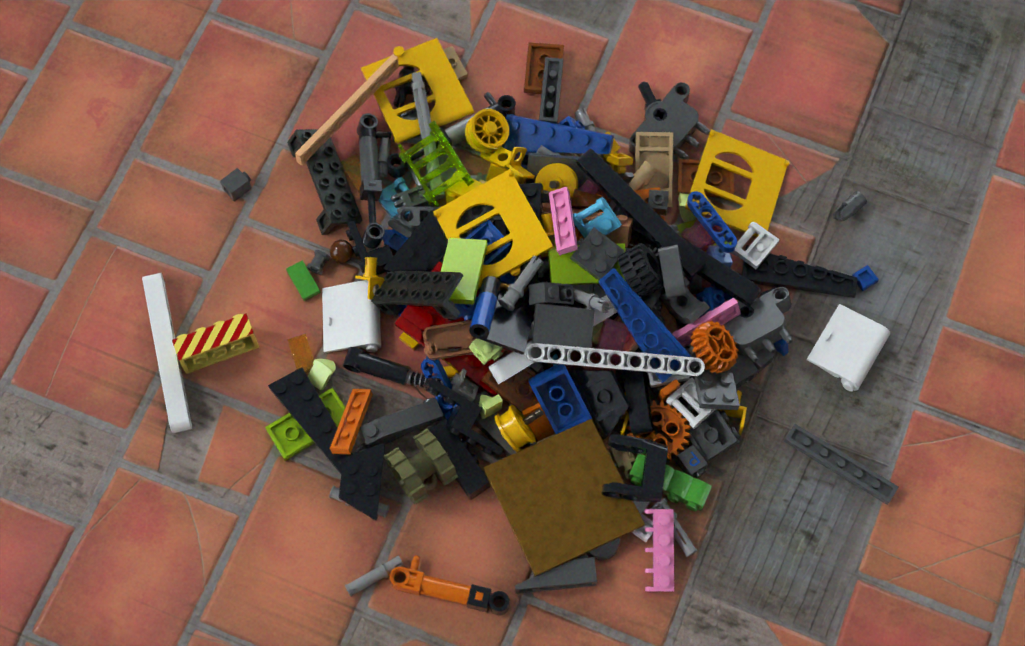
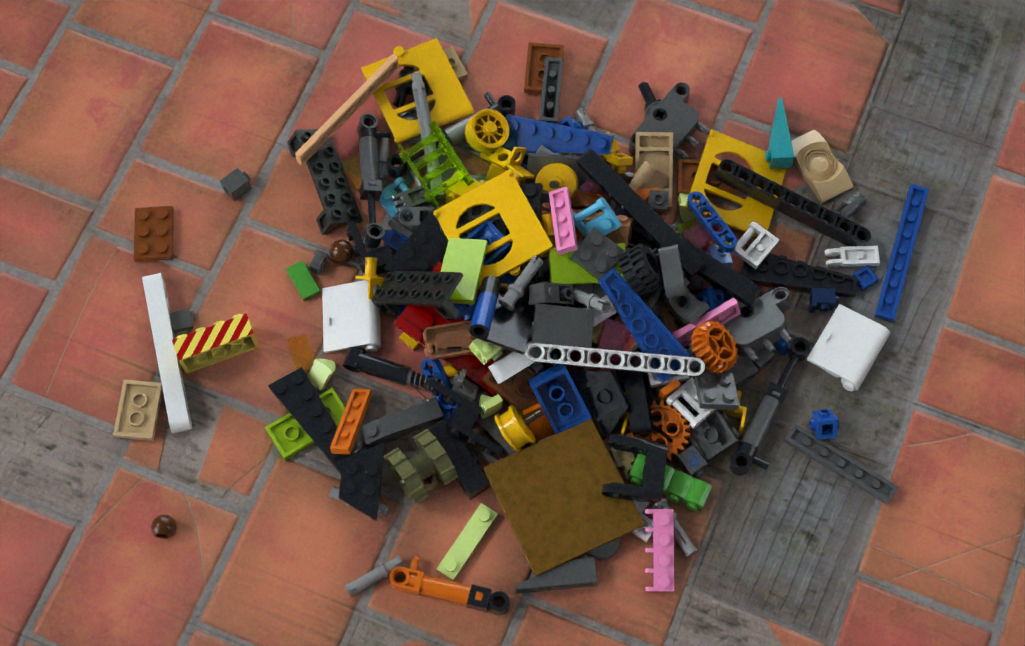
(138, 410): none -> tan plate
(153, 233): none -> dark orange plate
(163, 526): none -> reddish brown piece
(181, 320): none -> dark grey tile
(467, 542): none -> yellowish green plate
(766, 413): none -> piece
(780, 148): none -> teal slope
(785, 197): none -> black beam
(820, 167): none -> tan slope
(822, 300): none -> dark blue brick
(824, 424): none -> blue brick
(853, 256): none -> white hinge
(901, 253): none -> blue plate

